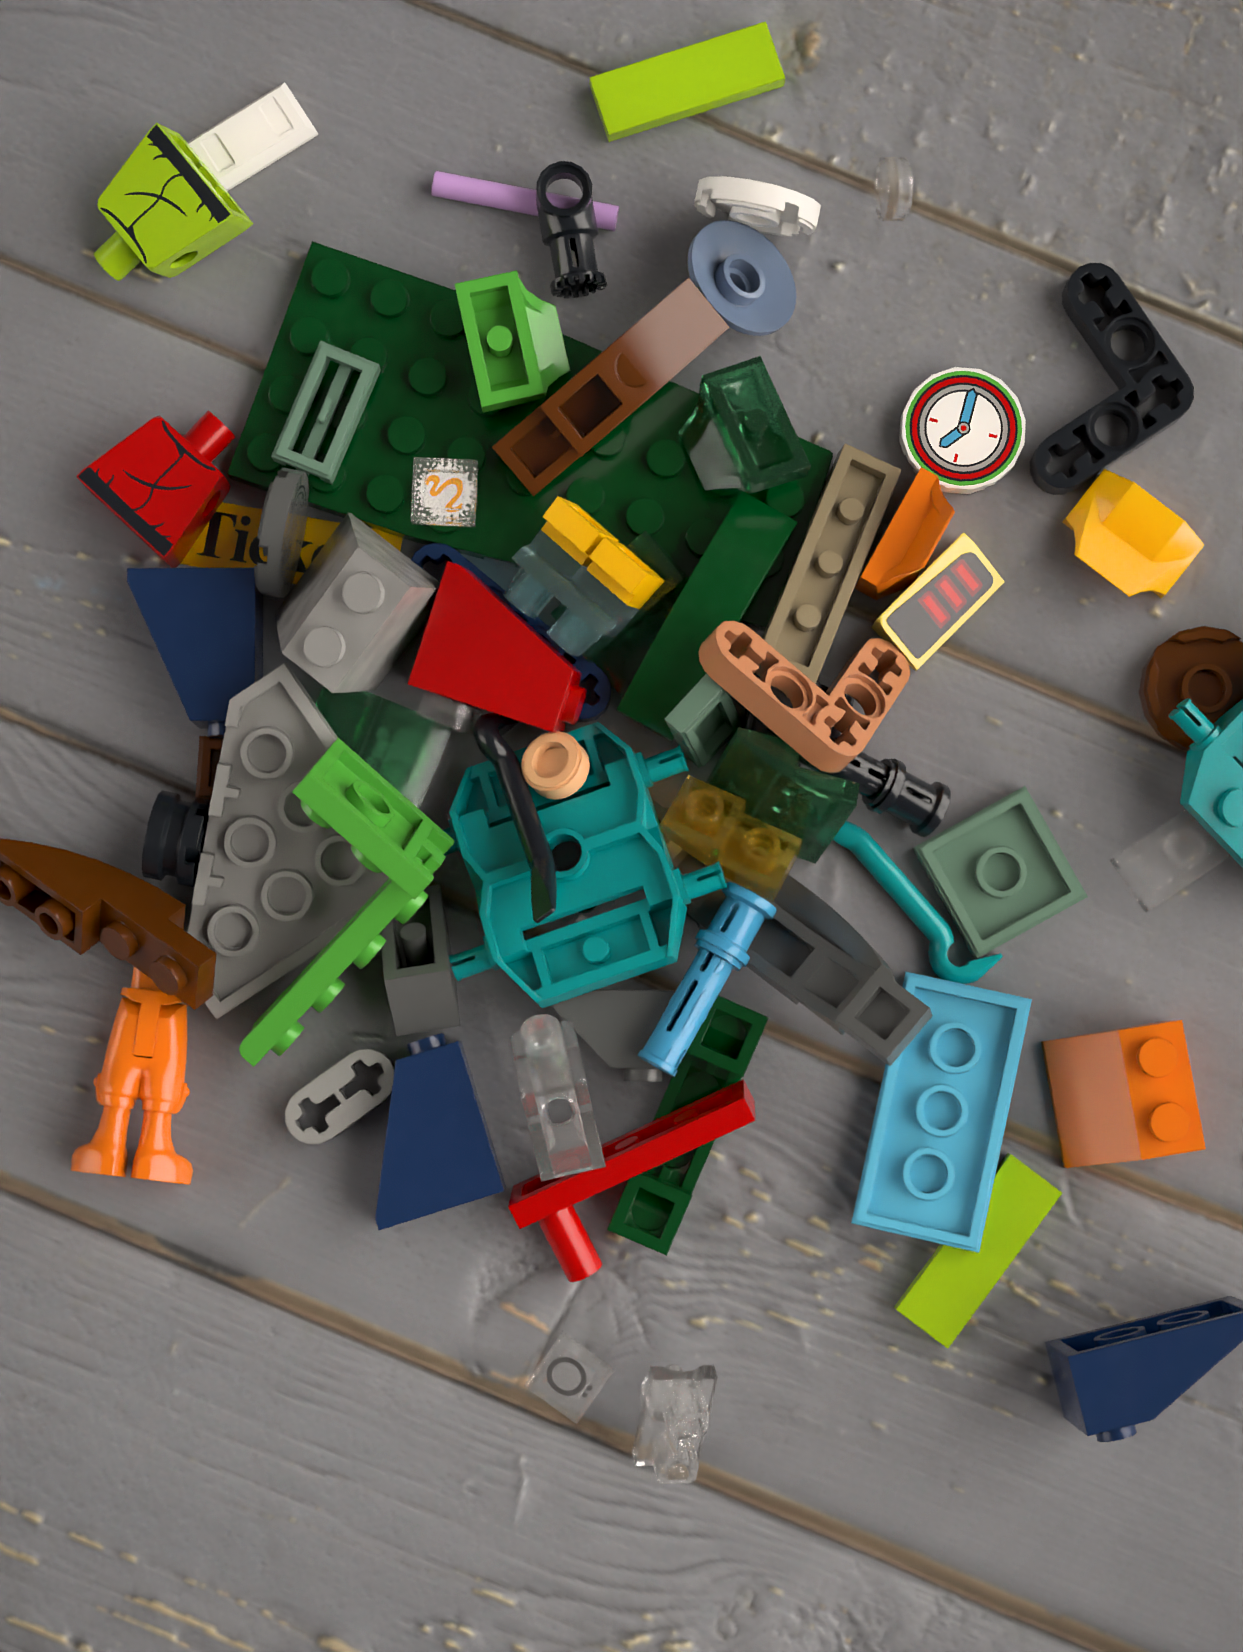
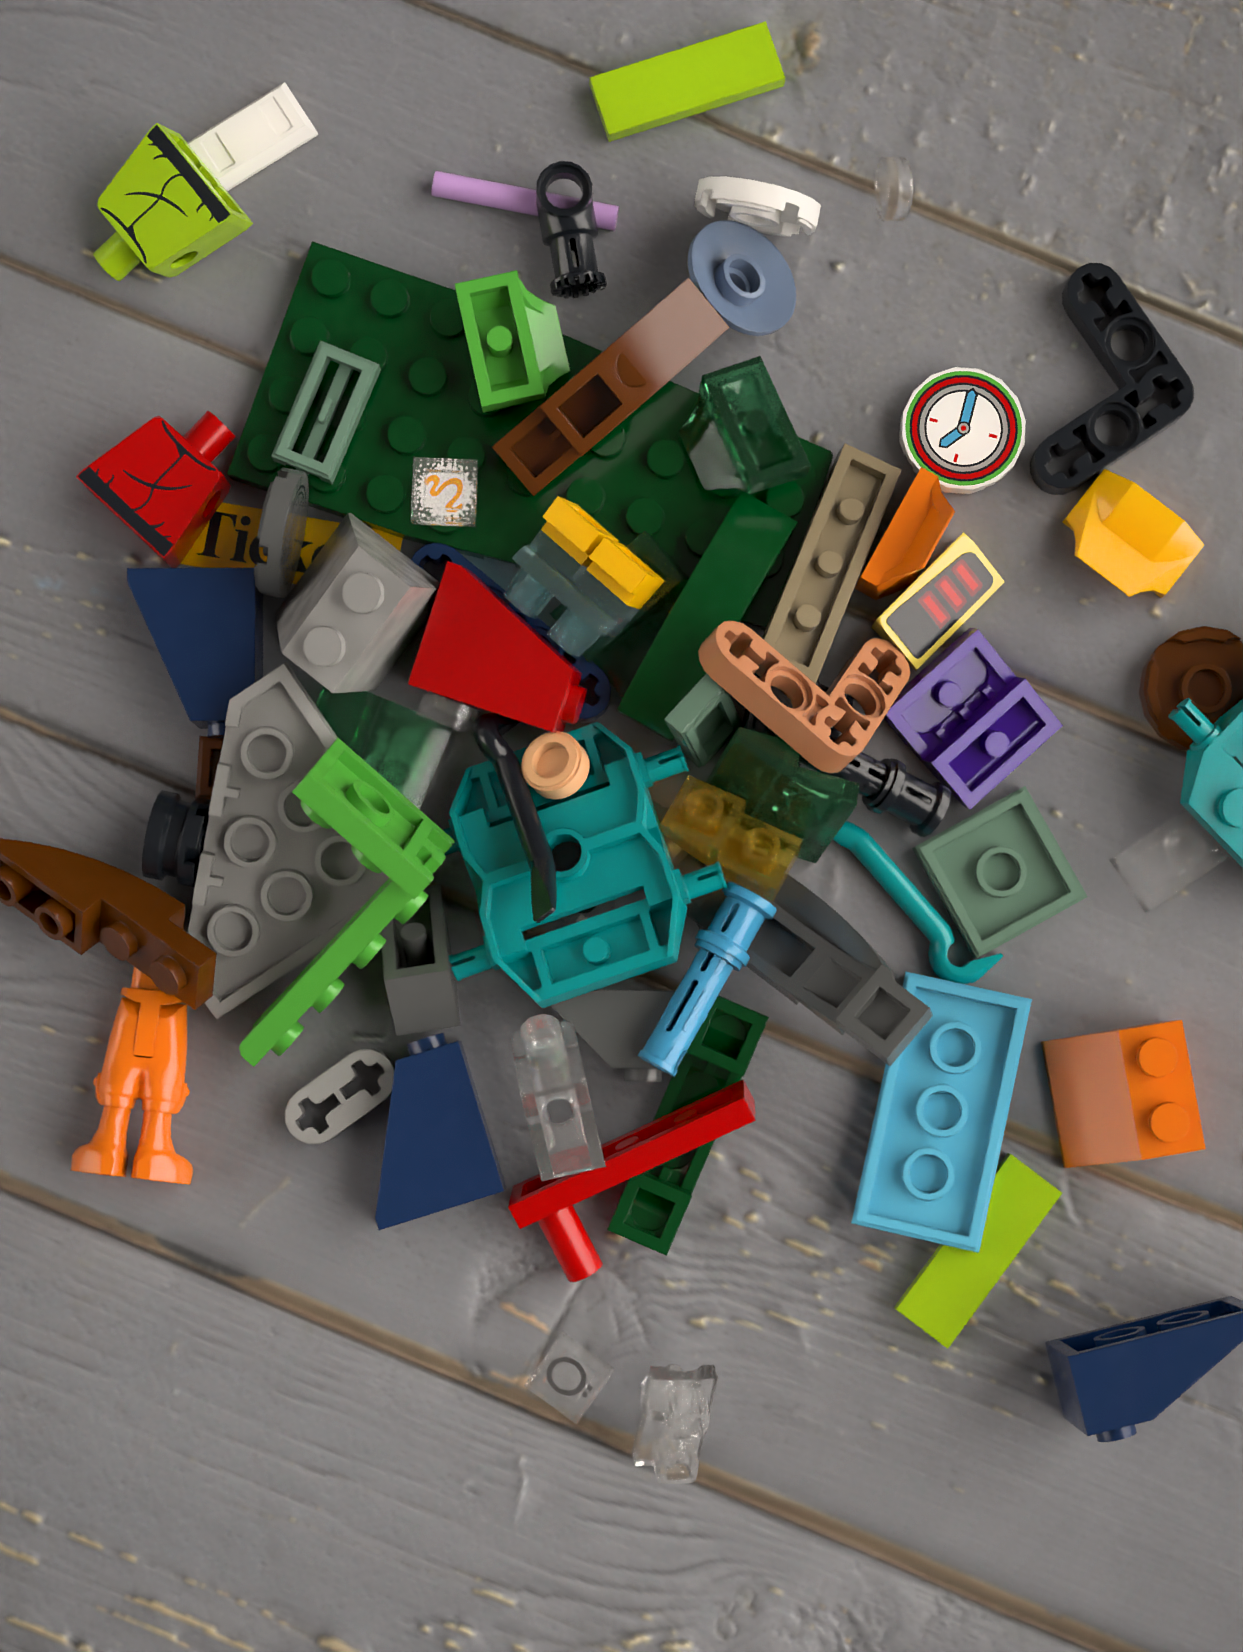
(971, 718): none -> slope

